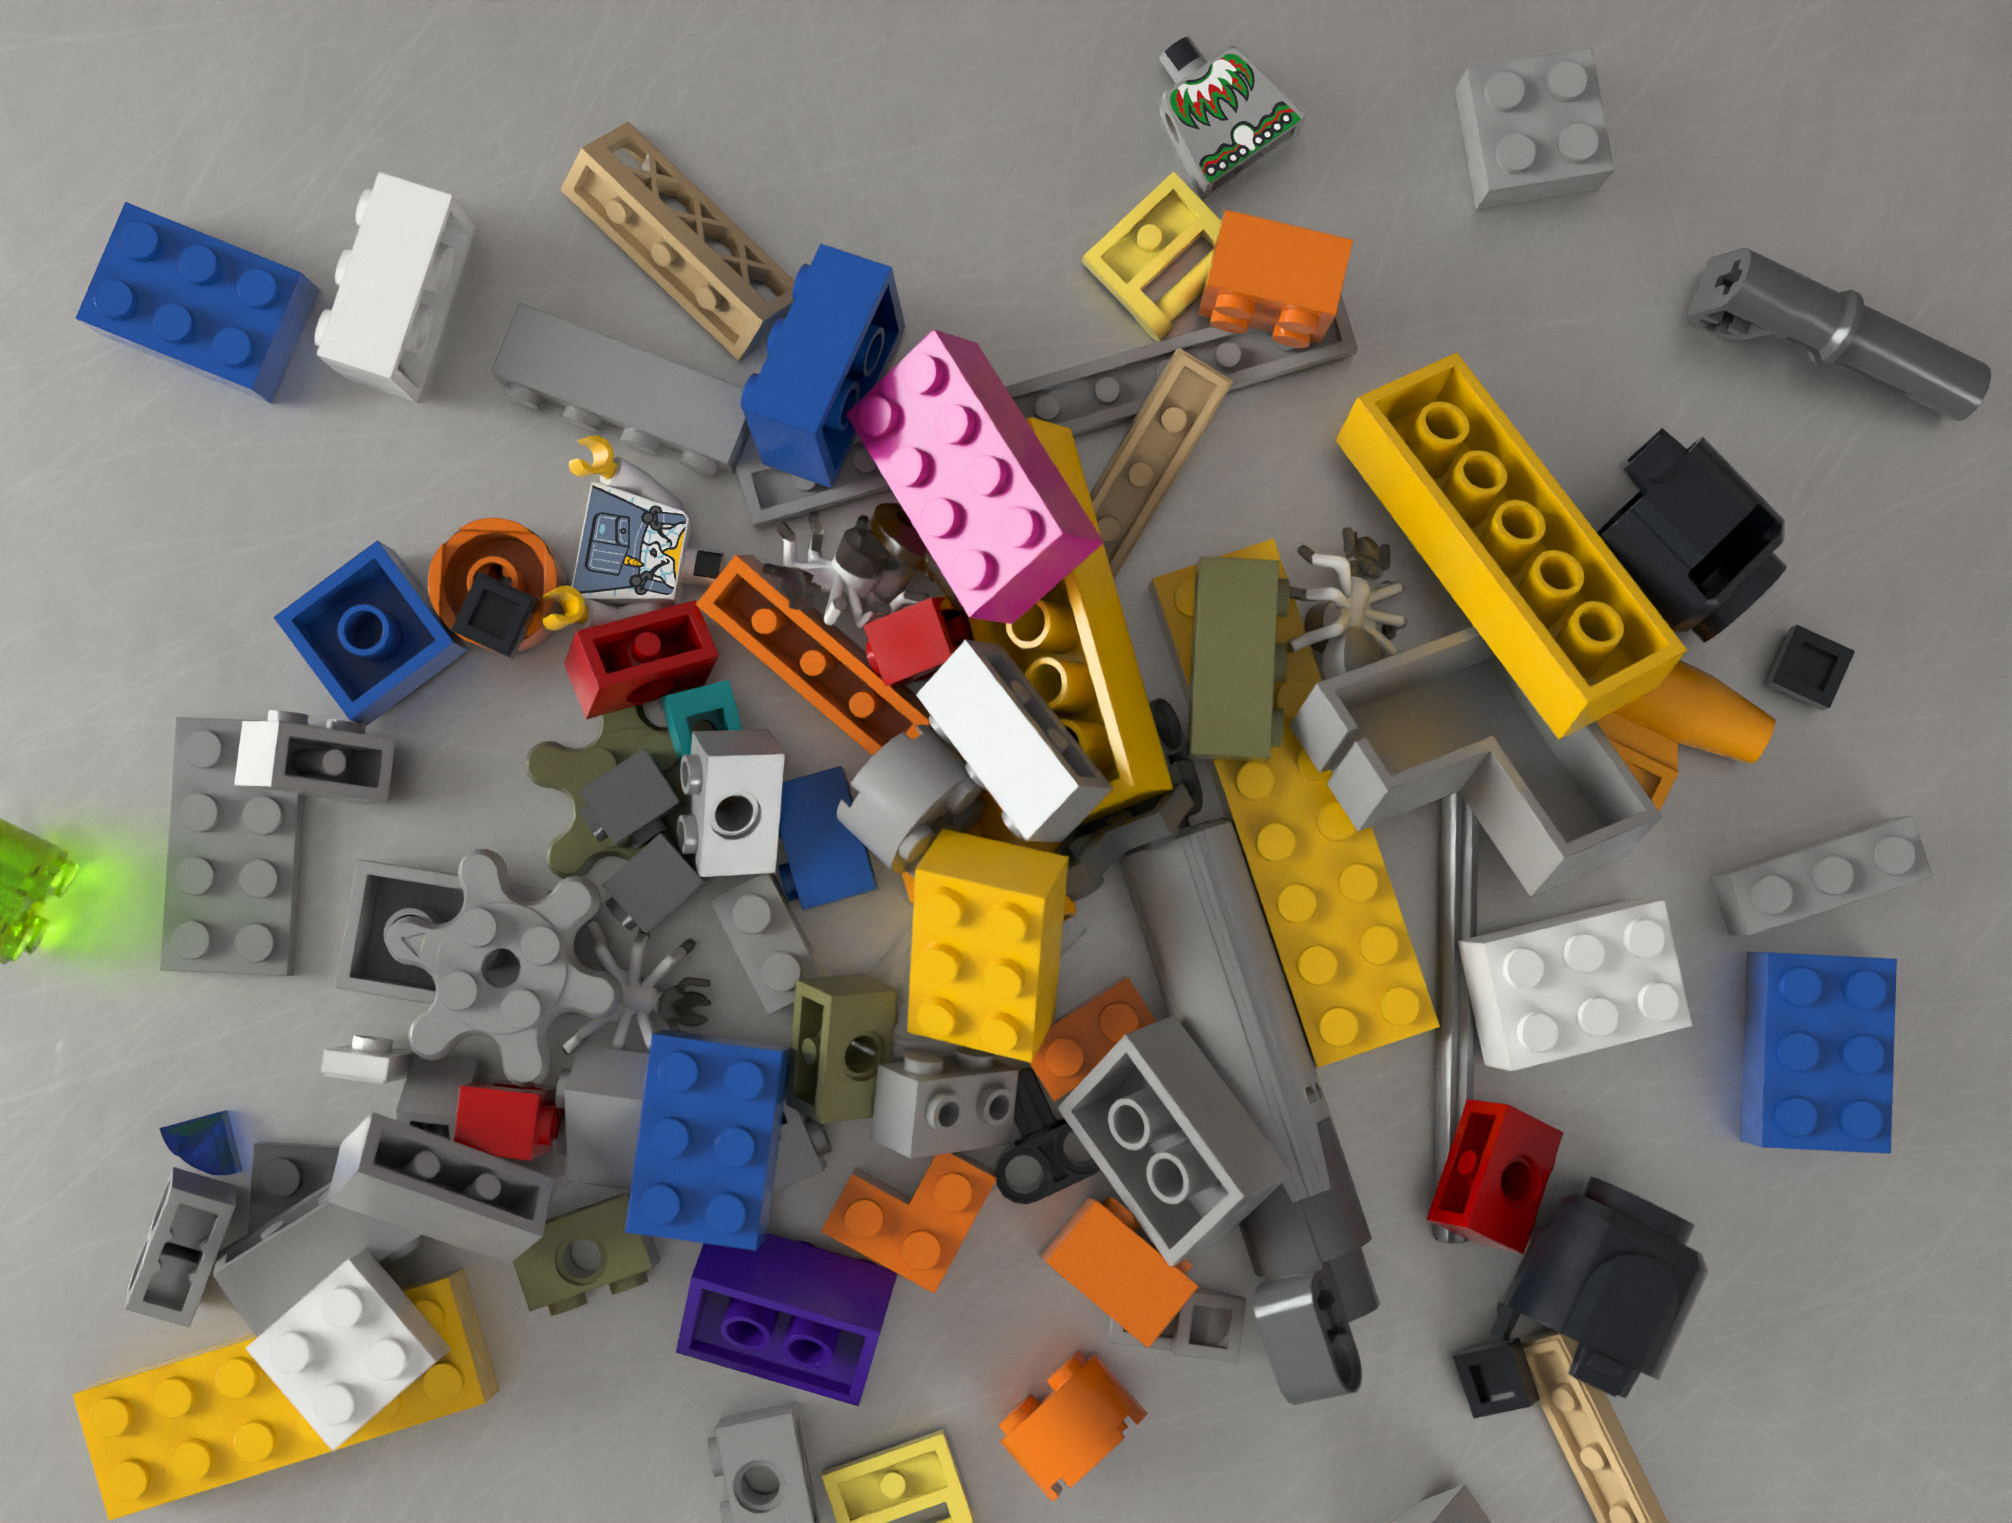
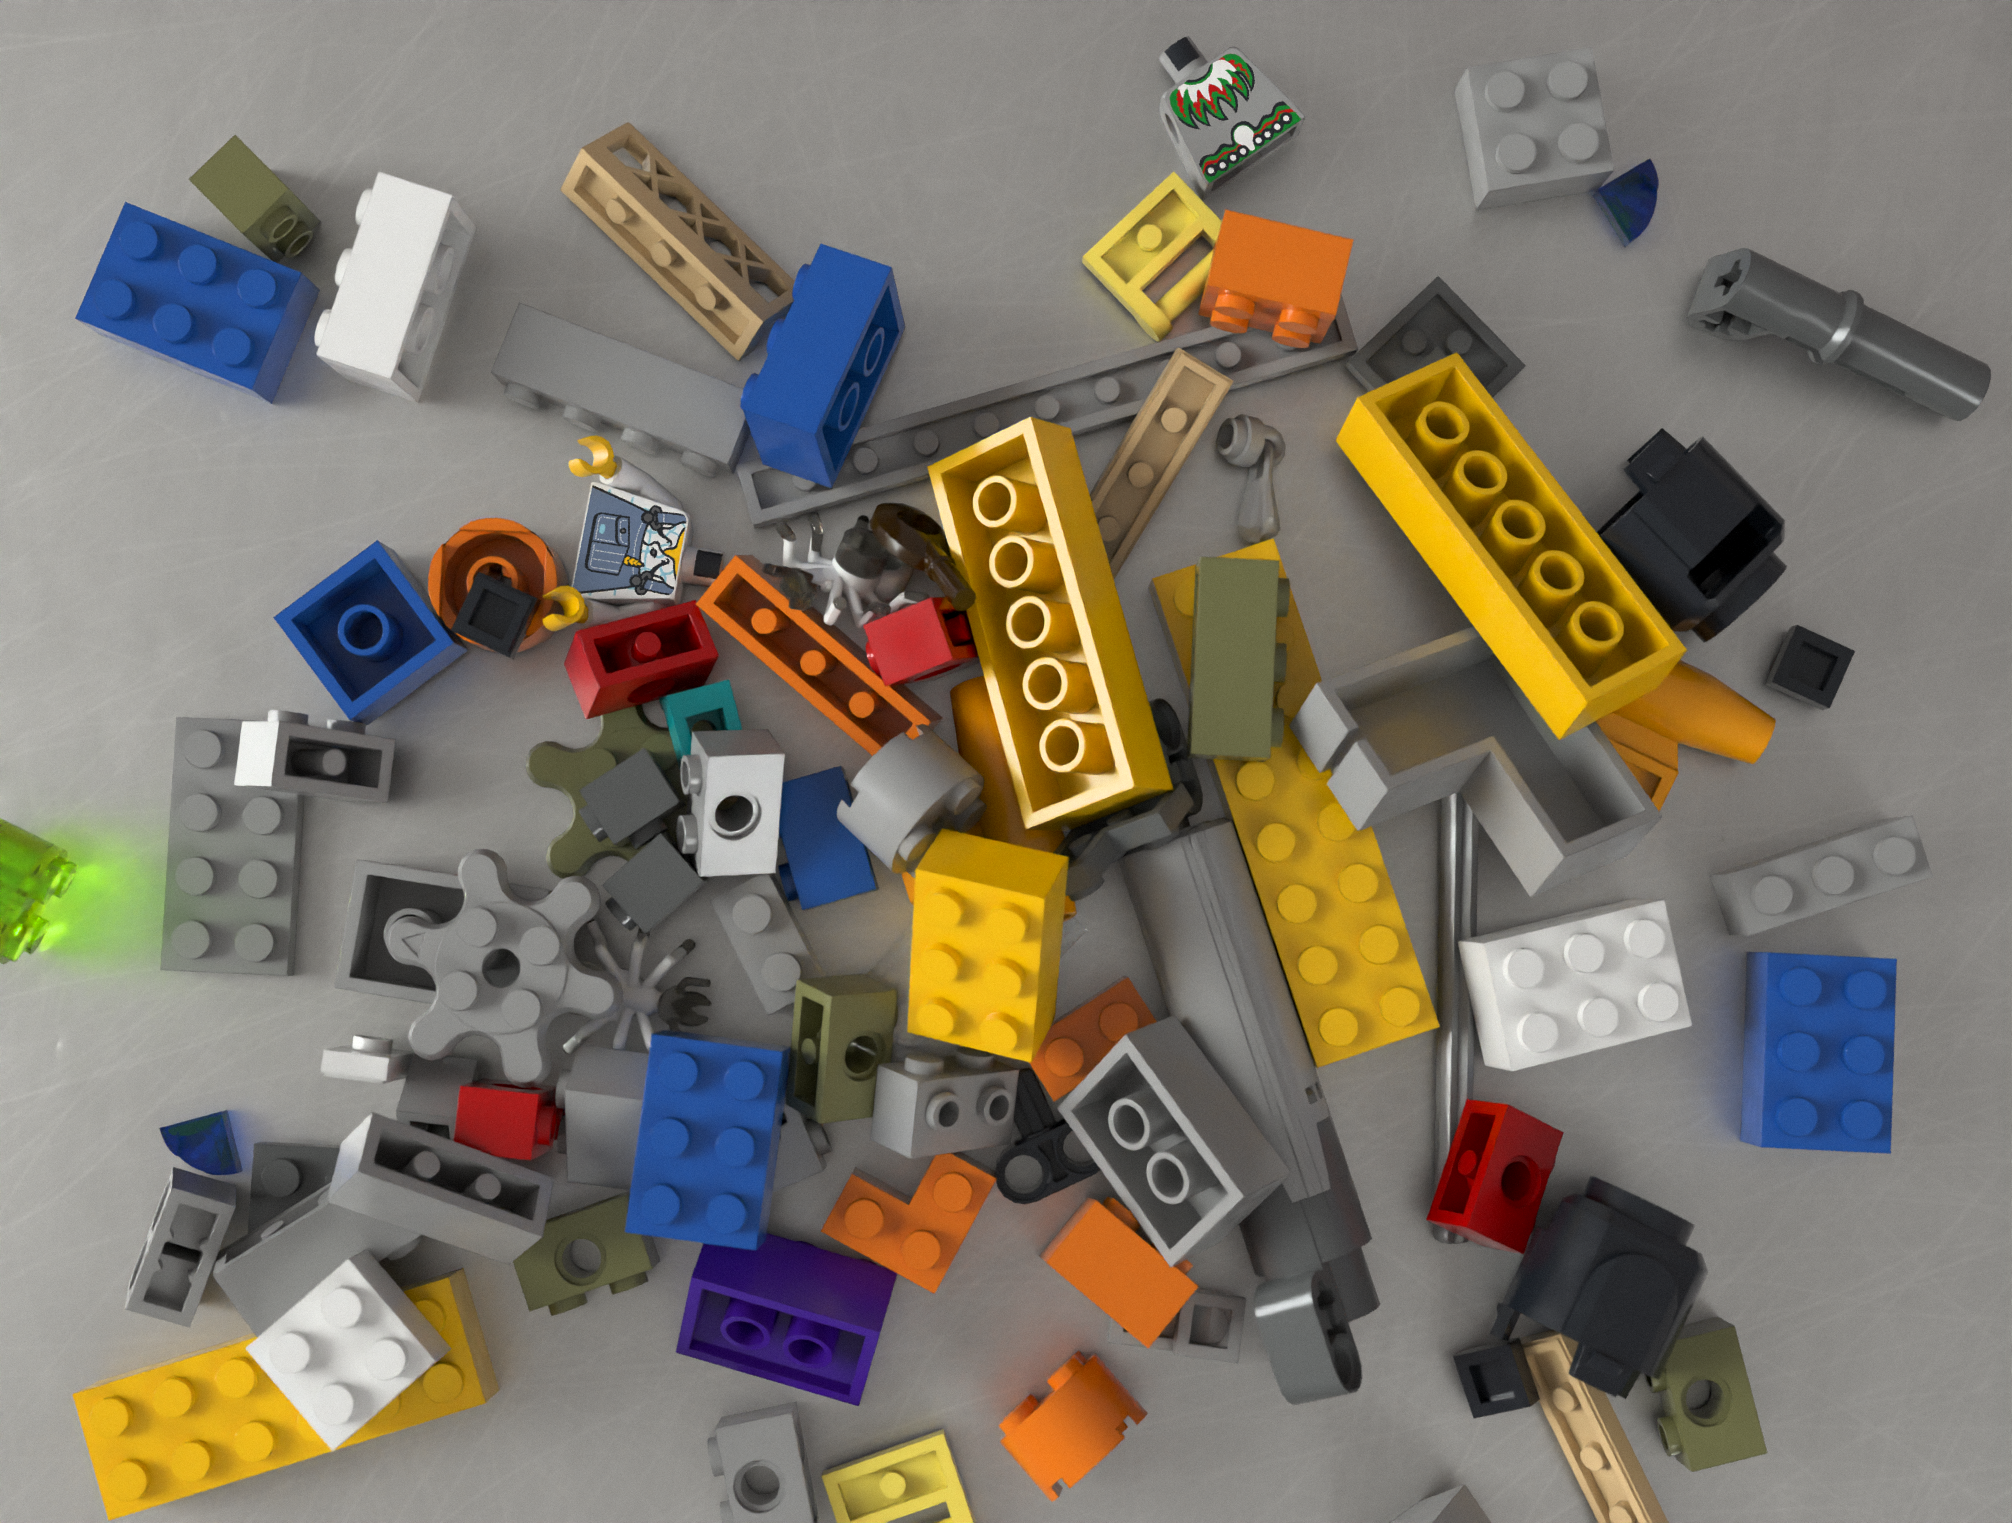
(256, 201): none -> olive brick
(973, 478): brick -> none
(1013, 742): brick -> none
(1242, 444): none -> light grey piece
(1347, 624): animal -> none
(1430, 330): none -> dark grey plate
(1630, 201): none -> clear blue tile
(1729, 1423): none -> olive brick

